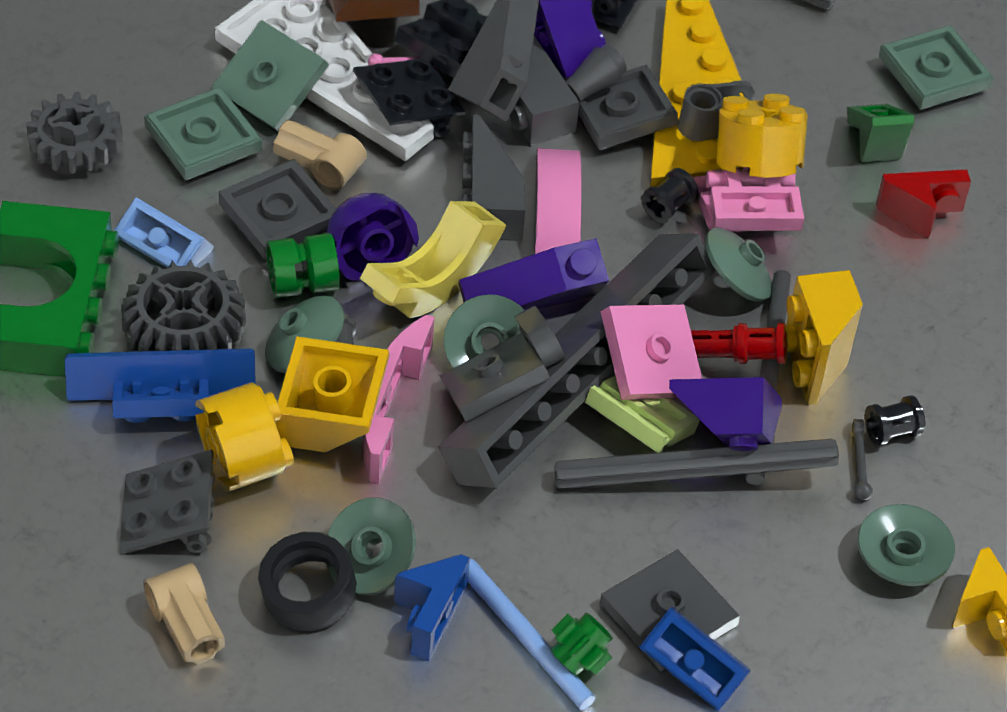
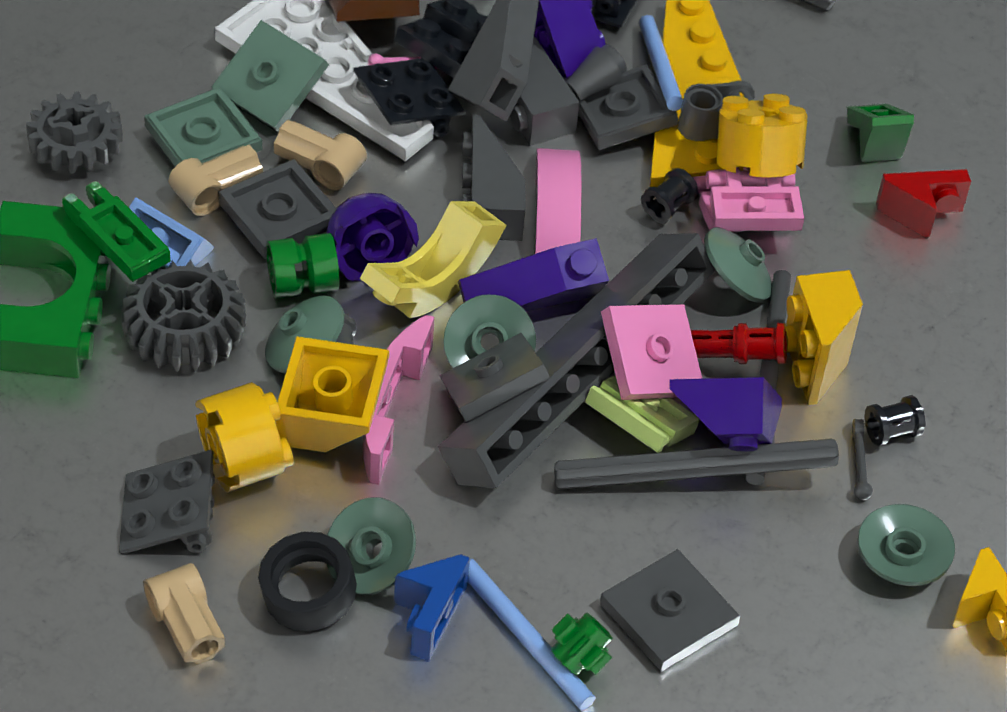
(117, 232): none -> green hinge
(157, 381): blue bracket -> none
(199, 182): none -> tan piece
(540, 336): dark grey beam -> none
(661, 63): none -> light blue bar
(695, 658): blue slope -> none
(935, 67): sand green plate -> none

